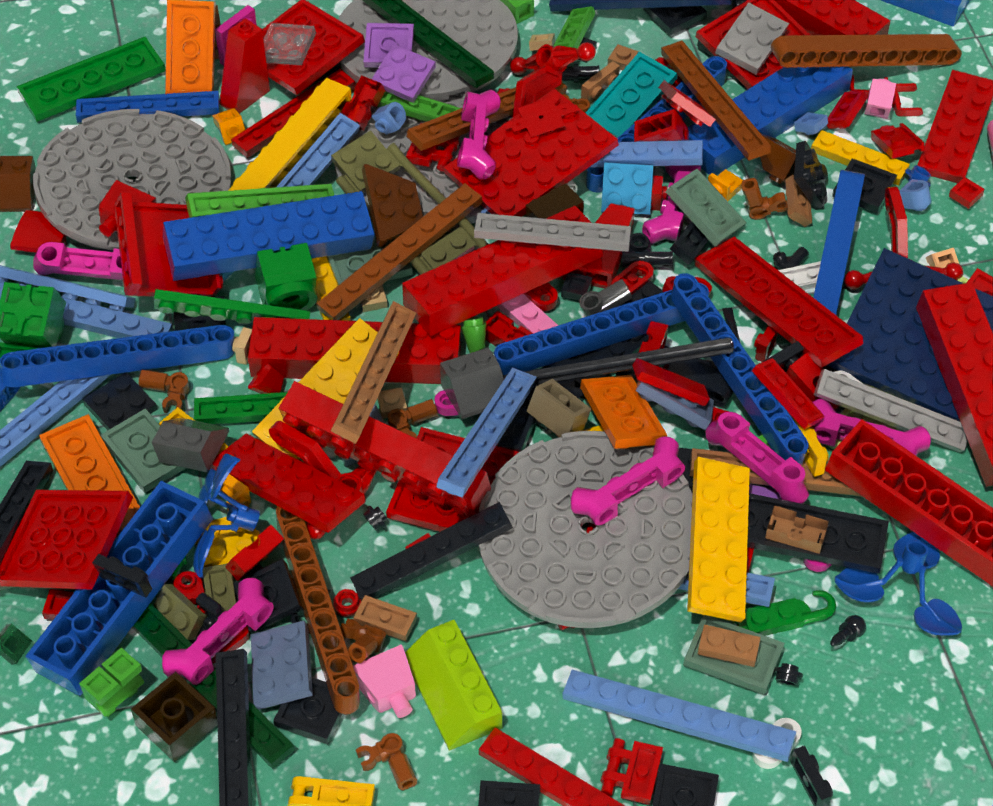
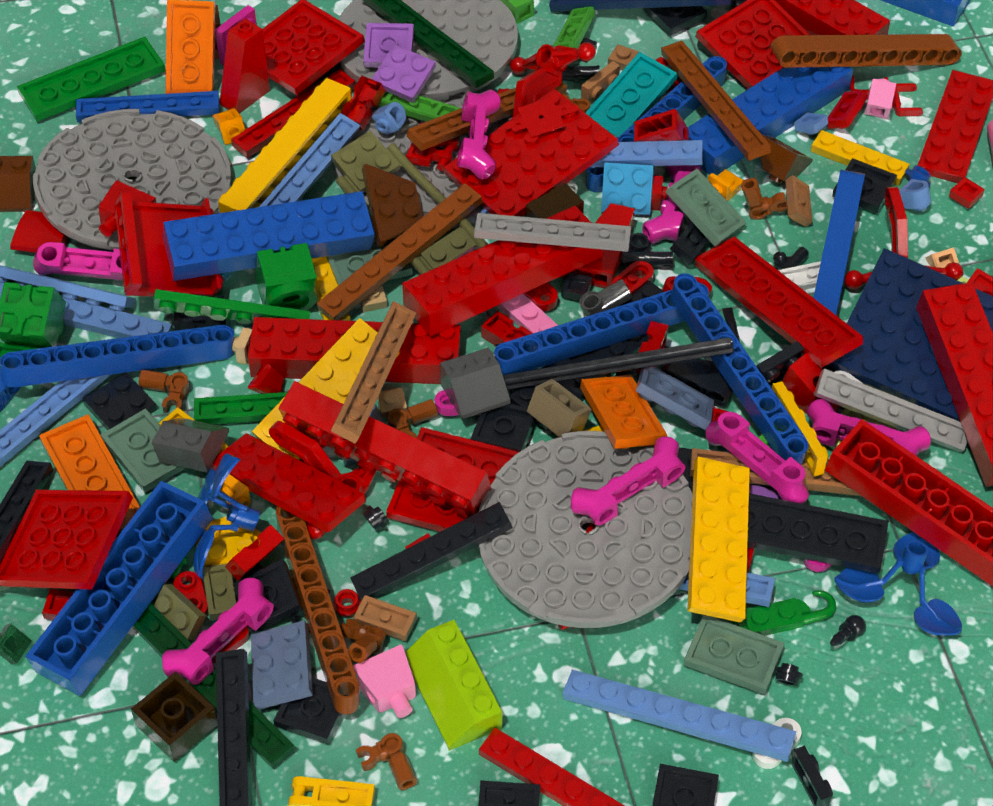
(112, 684): bright green hips -> none
(119, 574): black plate -> none
(212, 608): black arm -> none
(226, 201): bright green plate -> none
(288, 43): clear plate -> none
(474, 333): bright green cone -> none
(486, 433): medium blue plate -> none
(541, 39): tan plate -> none
(641, 771): red plate -> none
(670, 382): red tile -> none
(685, 104): plate -> none
(729, 645): medium nougat plate -> none
(751, 38): light grey plate -> none
(765, 344): red plate -> none
(788, 393): red tile -> none
(795, 530): medium nougat piece -> none
(810, 175): black plate -> none
(897, 141): red plate -> none

